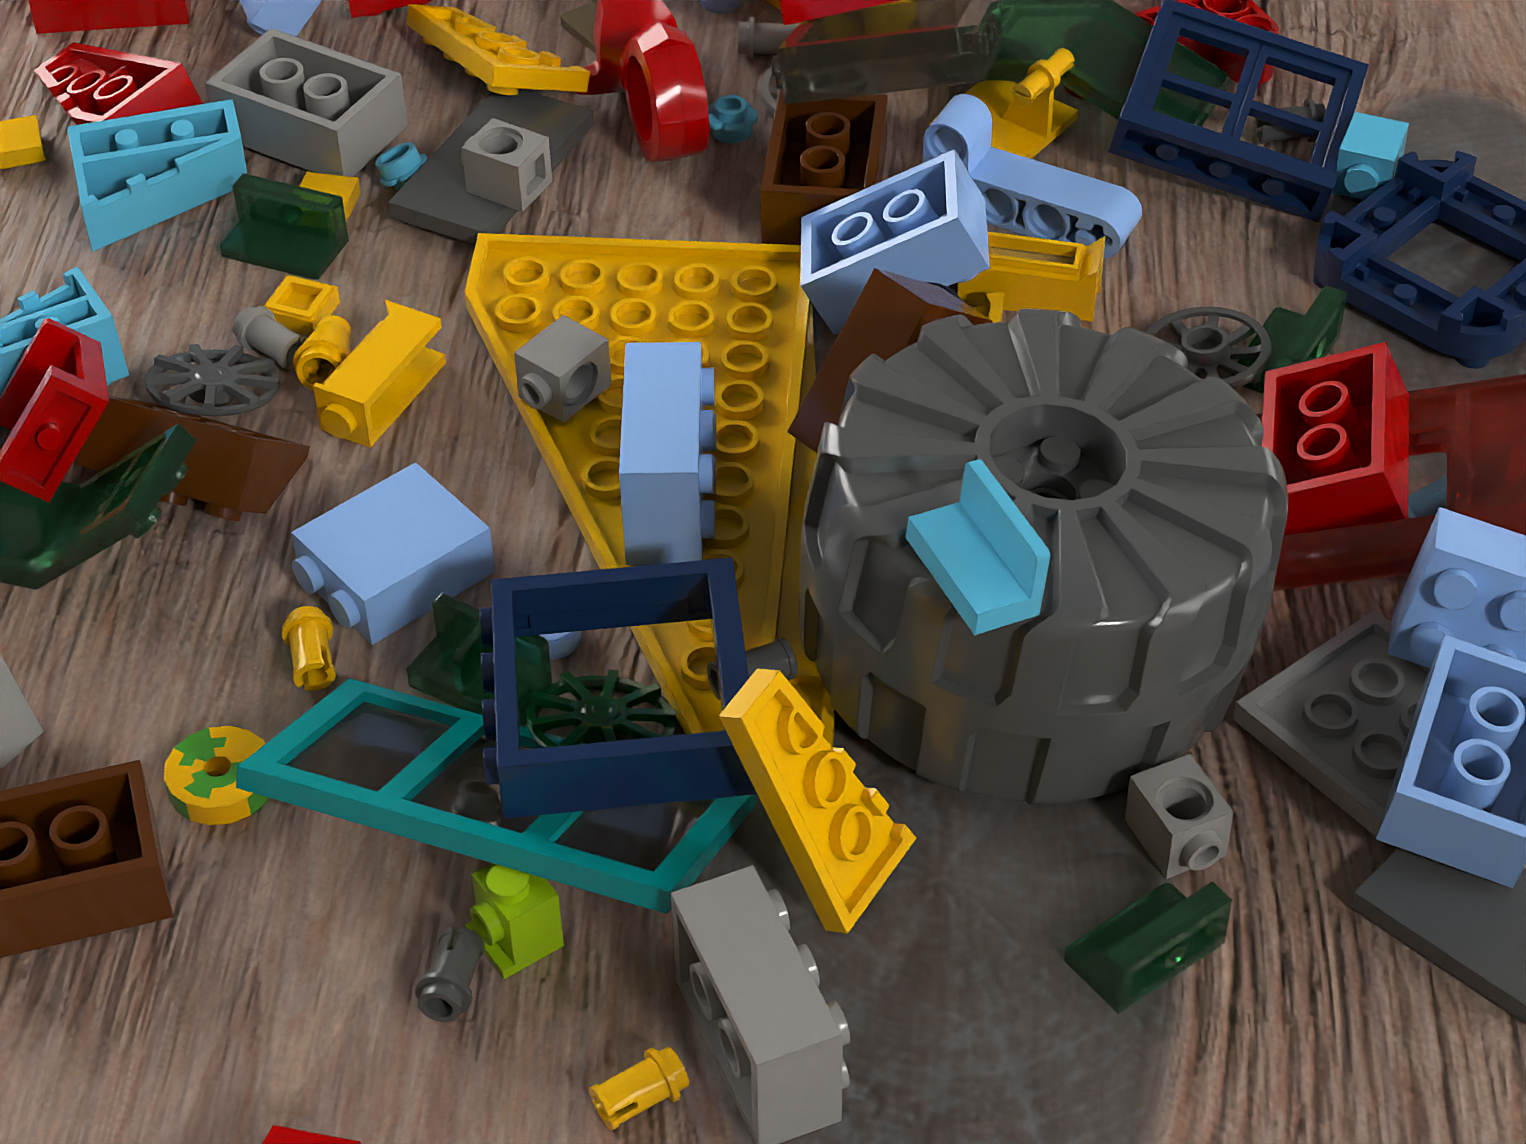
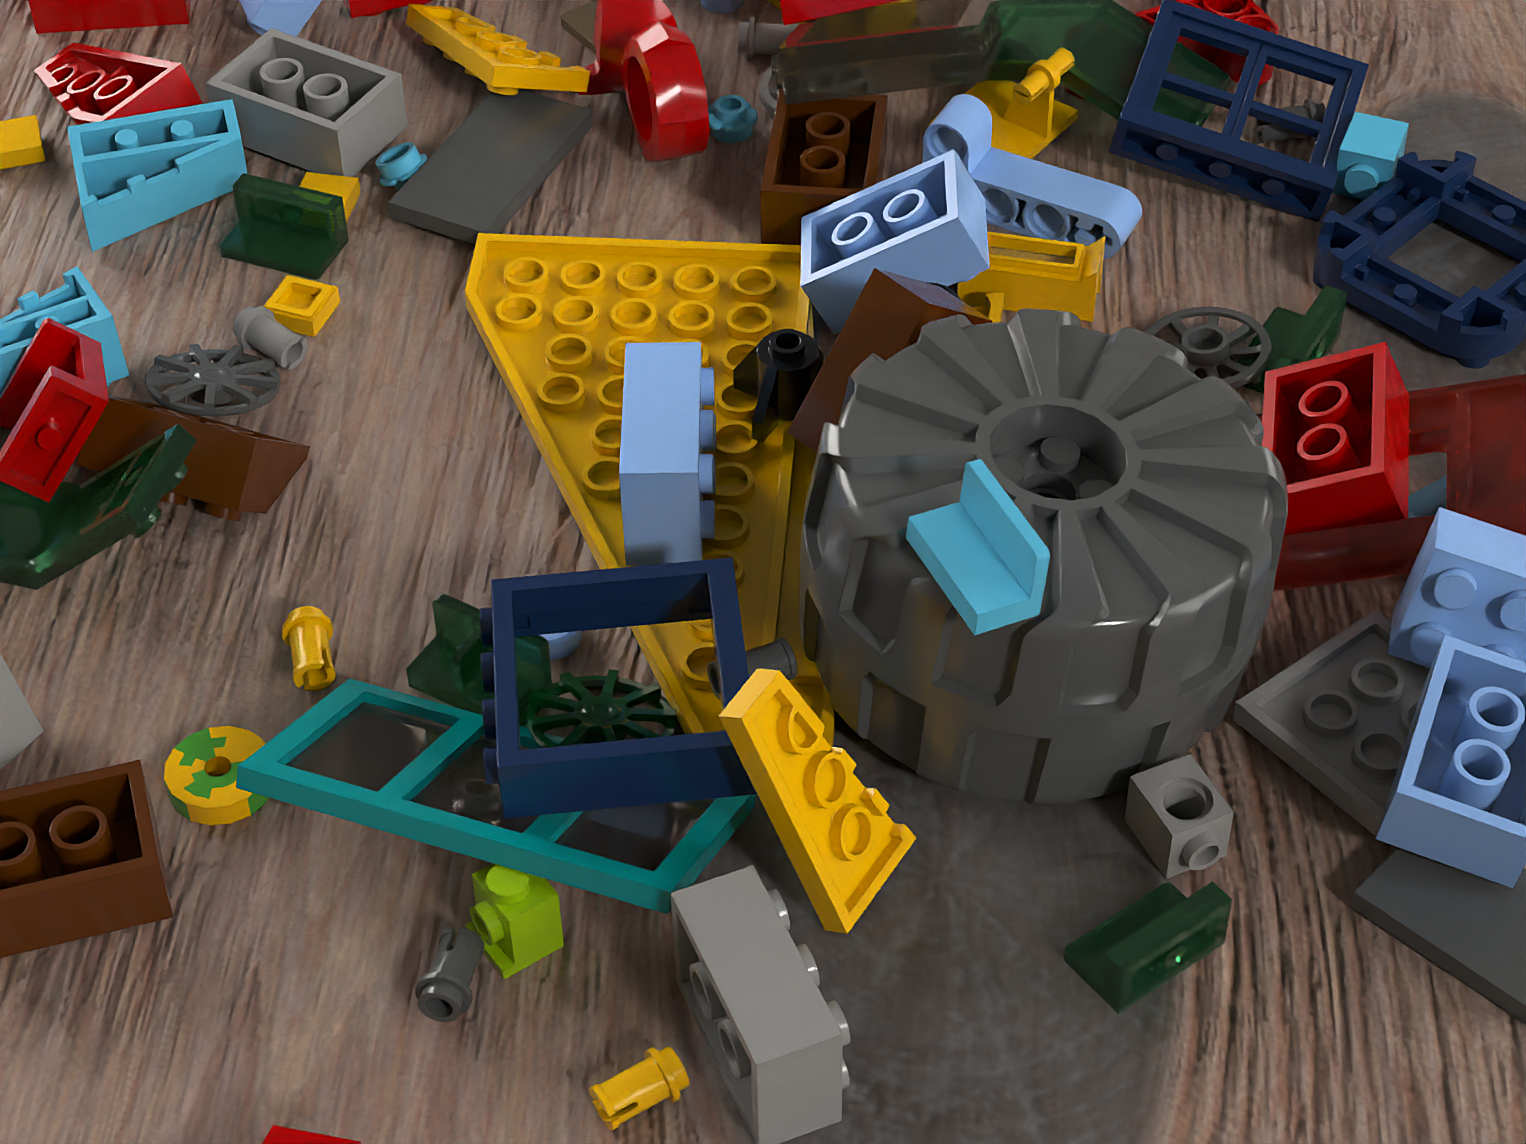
(322, 351): yellow cone -> none
(379, 376): yellow window -> none
(392, 553): light blue brick -> none
(507, 164): light grey brick -> none
(563, 368): light grey brick -> none
(780, 376): none -> black brick

